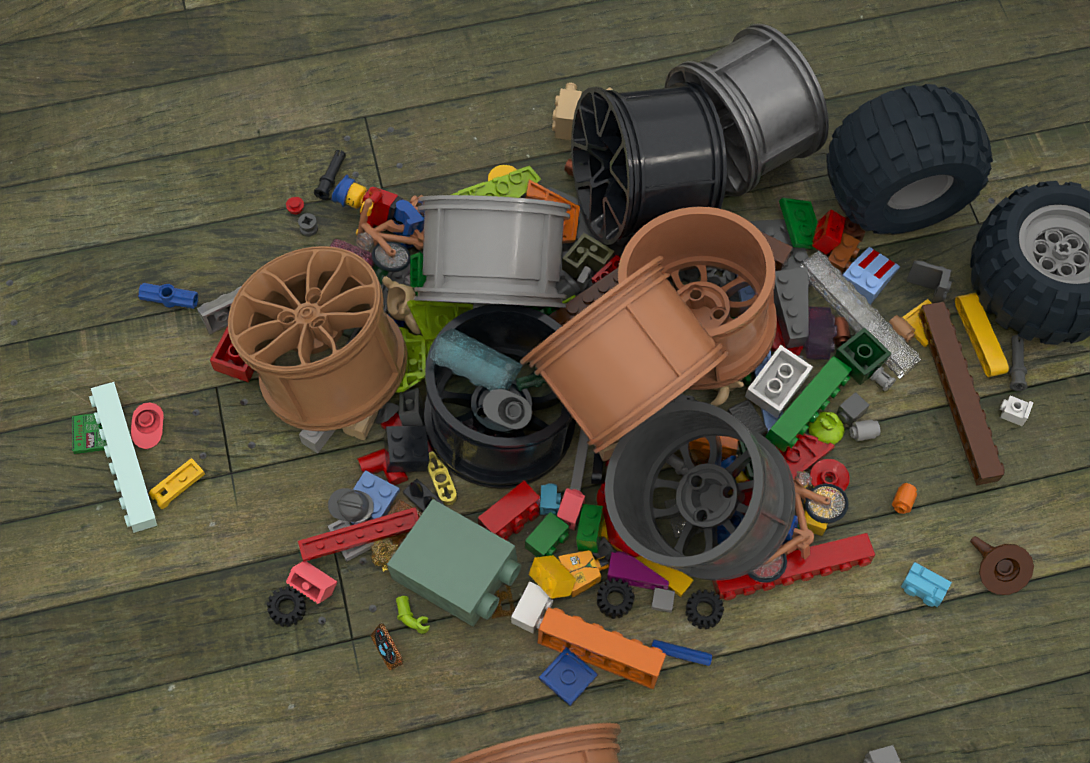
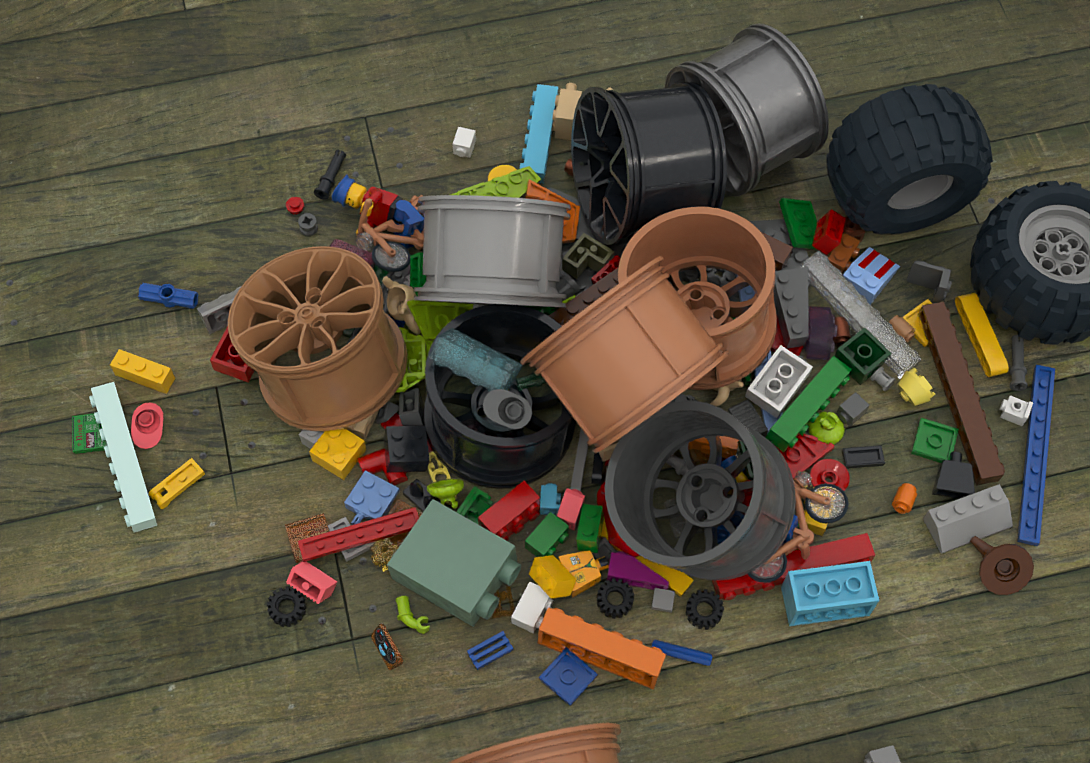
(142, 371): none -> yellow brick
(305, 529): none -> clear orange tile
(338, 451): none -> yellow brick
(350, 505): dark grey piece -> none
(446, 490): none -> lime hair
(464, 142): none -> white brick
(475, 504): none -> green hinge
(505, 641): none -> blue tile
(540, 130): none -> medium azure brick
(584, 278): light grey tile -> none
(829, 593): none -> medium azure brick
(863, 456): none -> black tile
(864, 430): light grey brick -> none
(915, 388): none -> light yellow cone
(925, 585): medium azure brick -> none
(934, 440): none -> green tile
(954, 478): none -> black torso
(970, 516): none -> light grey slope
(1036, 456): none -> blue plate

